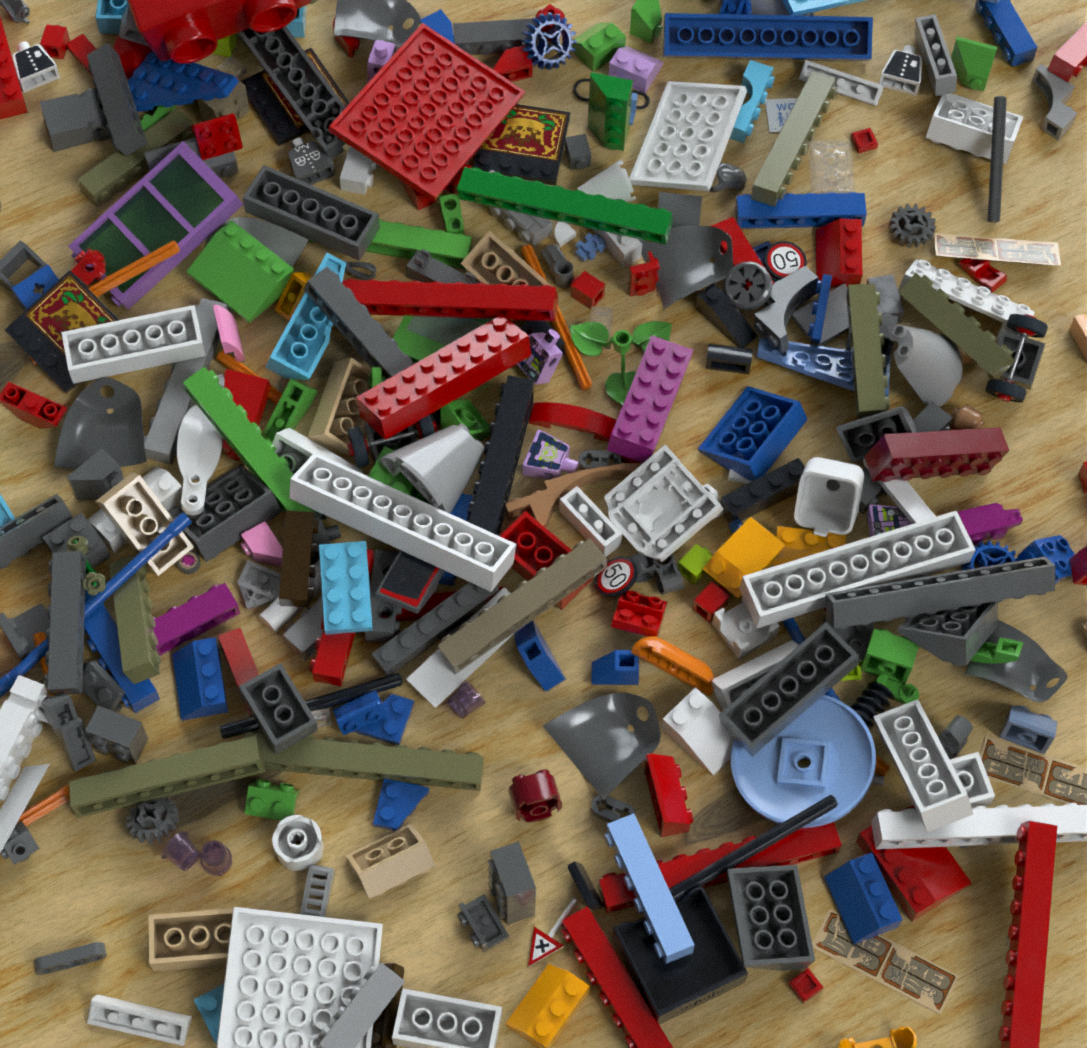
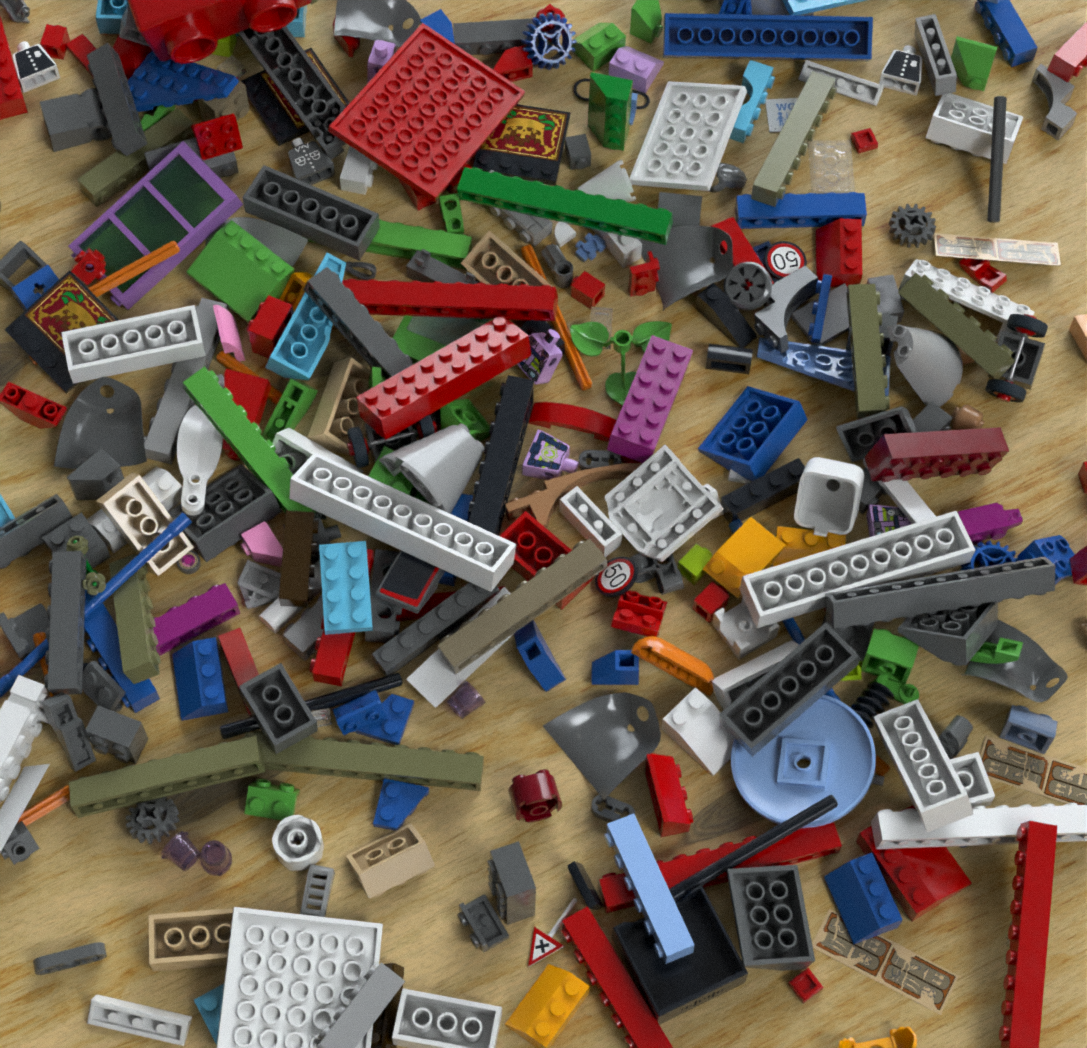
(269, 325): none -> red brick

